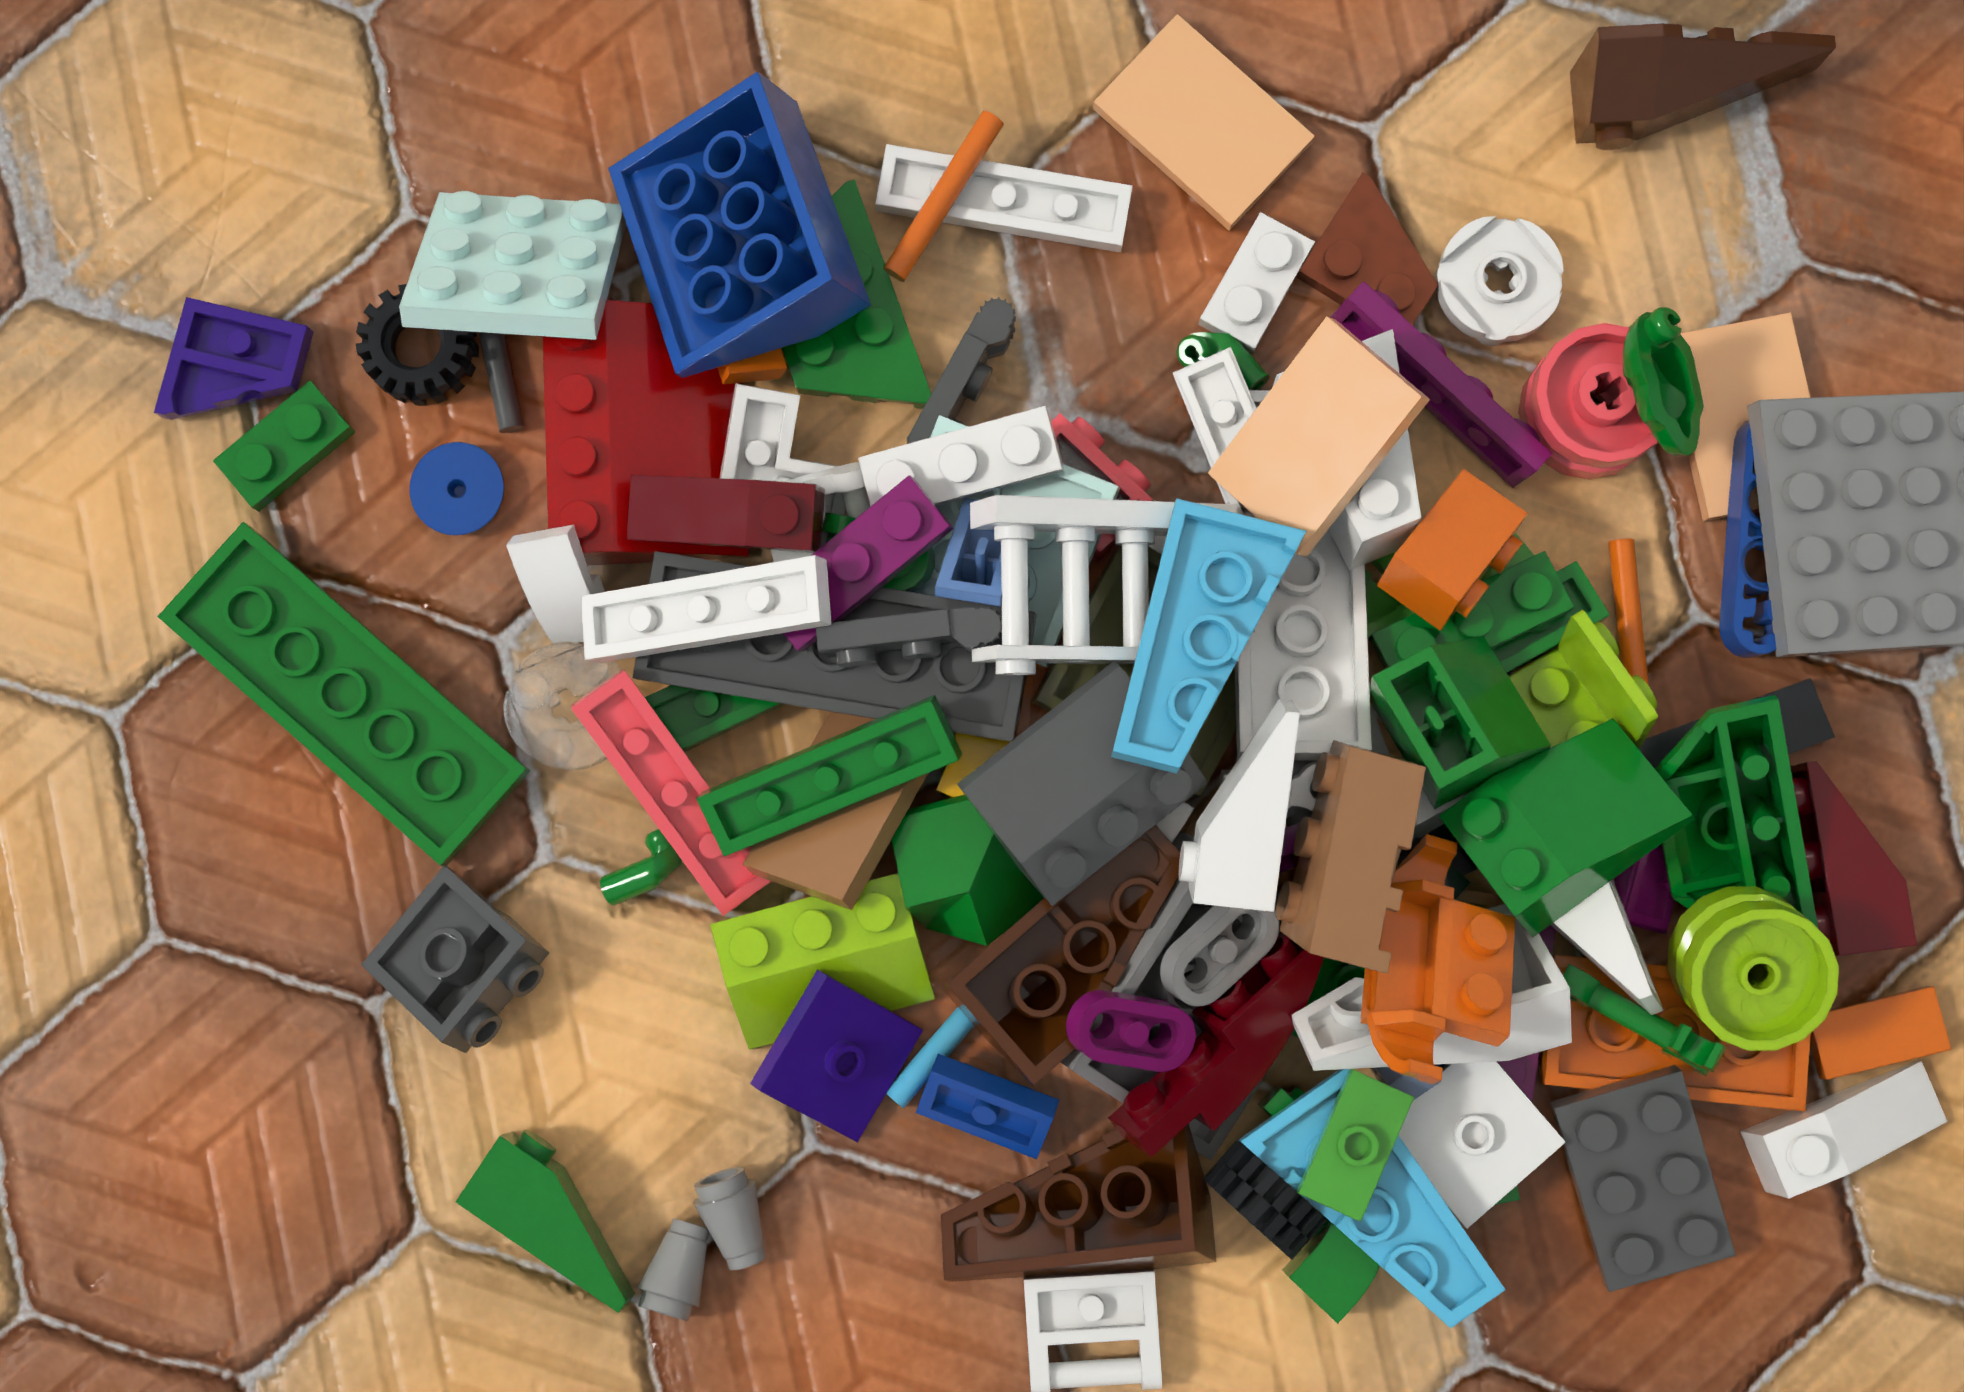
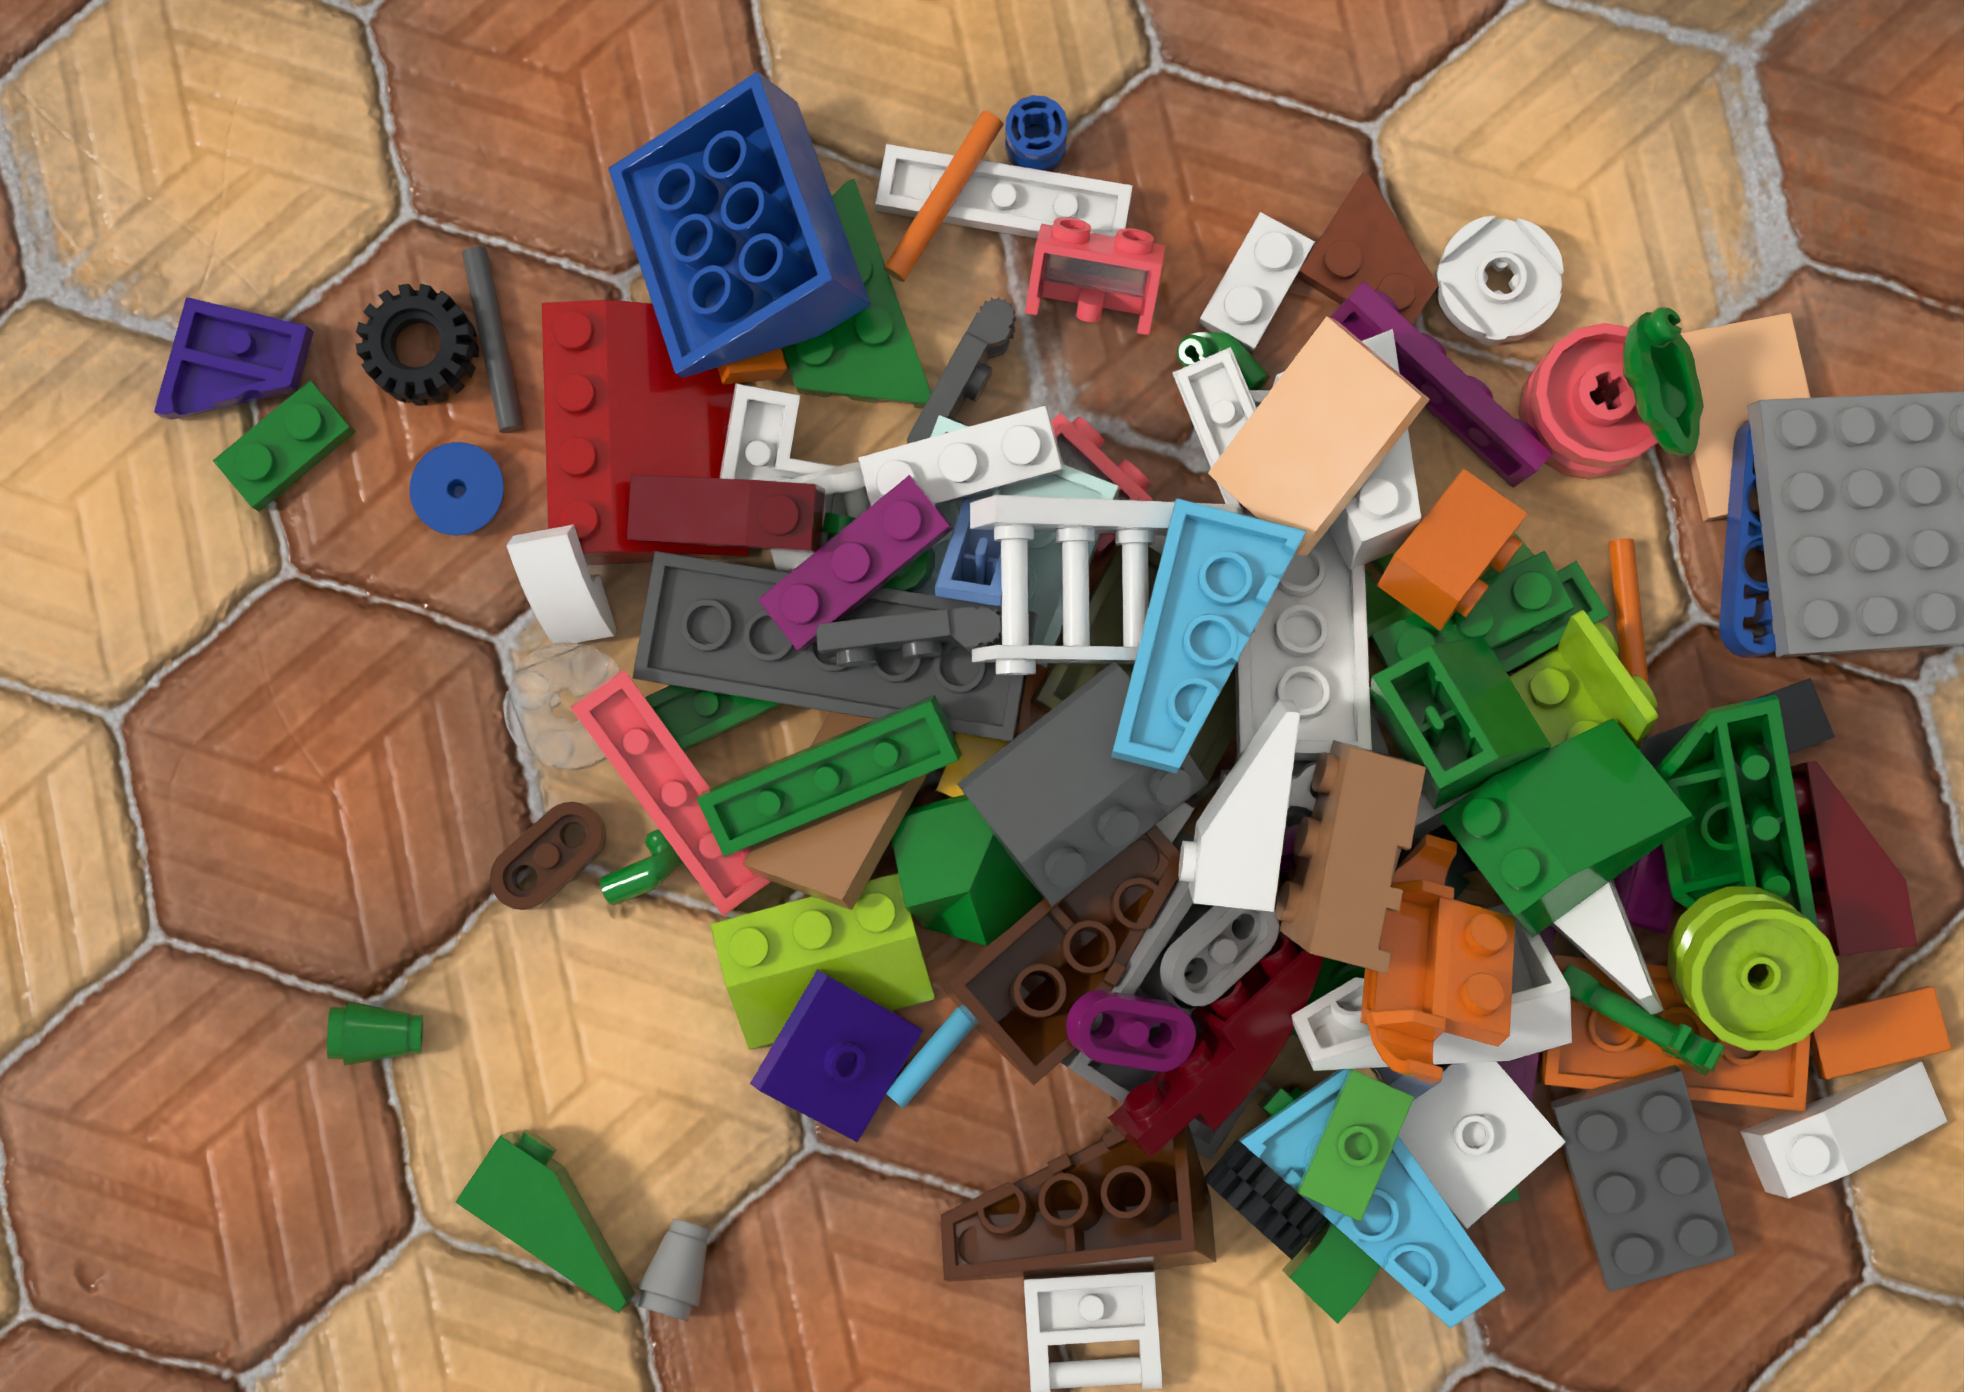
(344, 694): green plate -> none
(372, 1033): none -> green cone
(456, 962): dark grey plate -> none
(514, 266): light aqua plate -> none
(548, 855): none -> reddish brown plate
(706, 609): white plate -> none
(732, 1216): light grey cone -> none
(987, 1106): blue plate -> none
(1032, 145): none -> blue wheel
(1096, 270): none -> coral window
(1203, 122): light nougat tile -> none
(1653, 77): reddish brown wedge -> none

